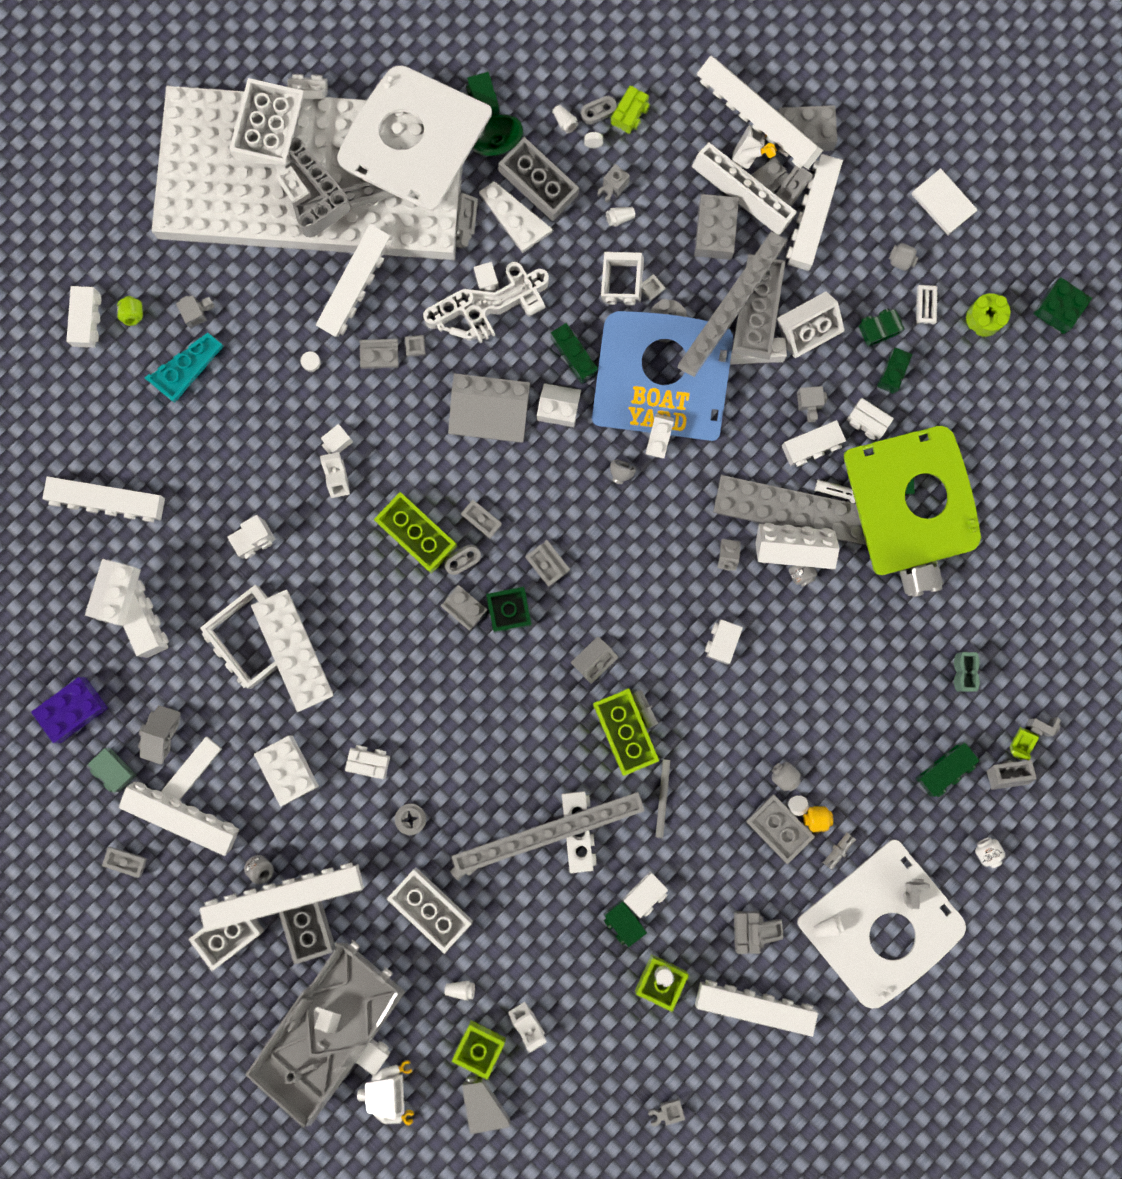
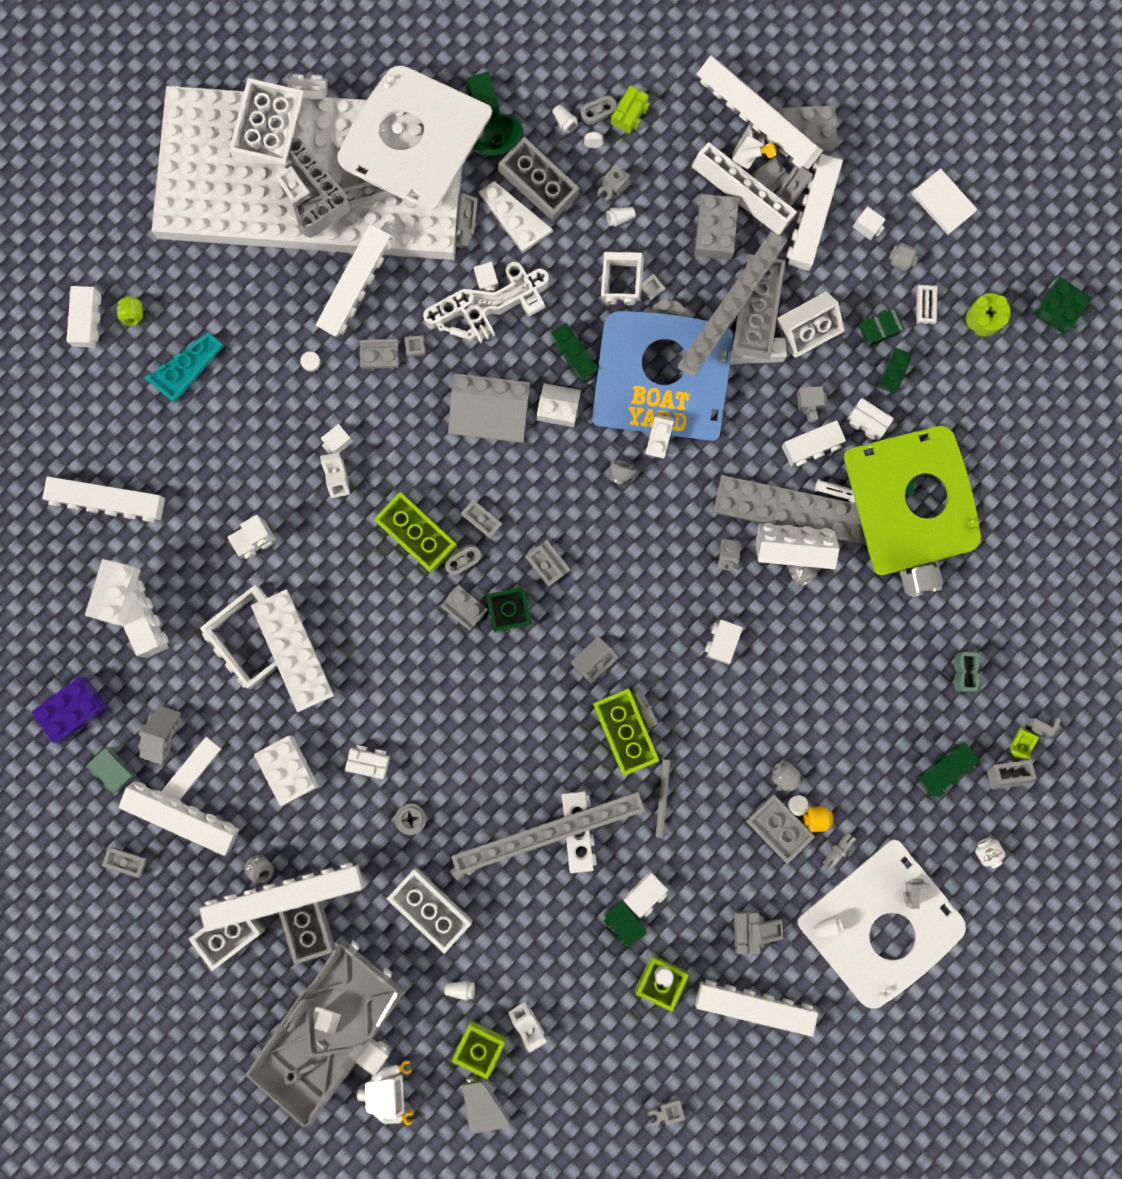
(193, 310): light grey brick -> none
(869, 223): none -> white brick

